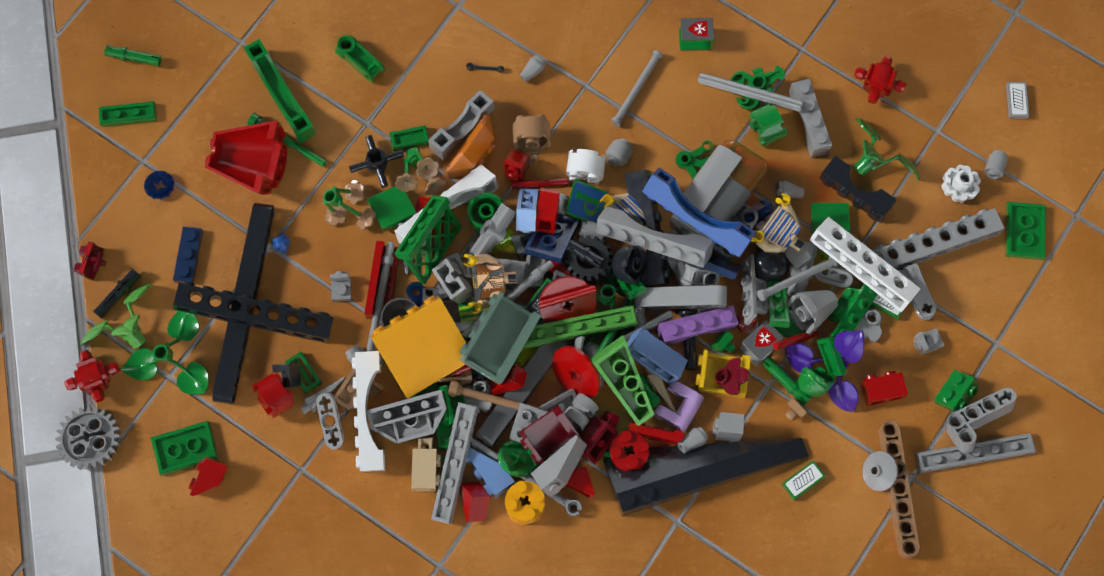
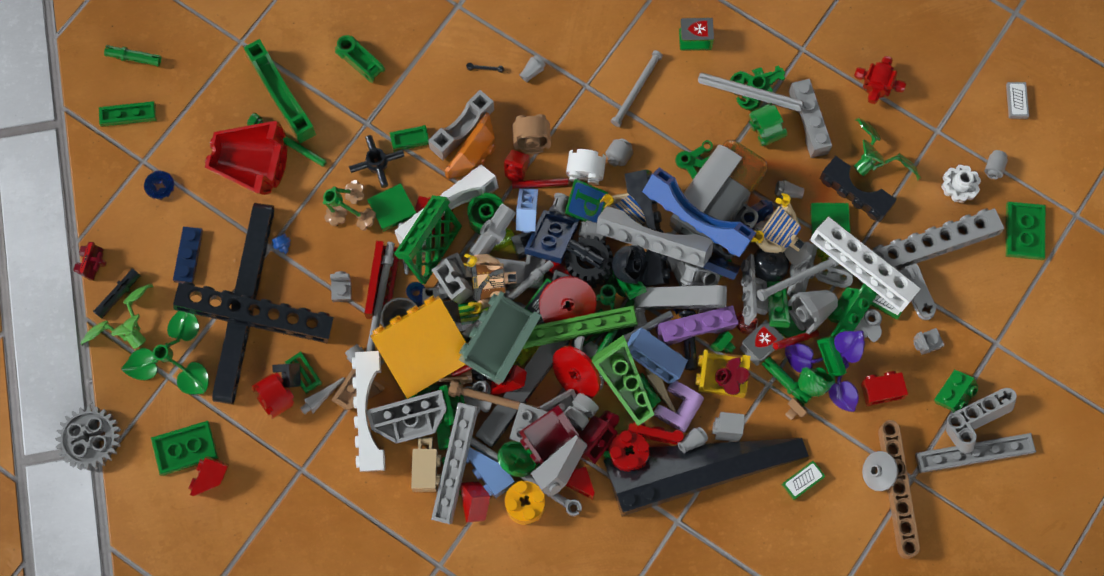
(92, 376): red piece -> none
(322, 407): light grey beam -> none
(425, 168): medium nougat plant -> none
(547, 211): red slope -> none
(567, 297): red bar -> none

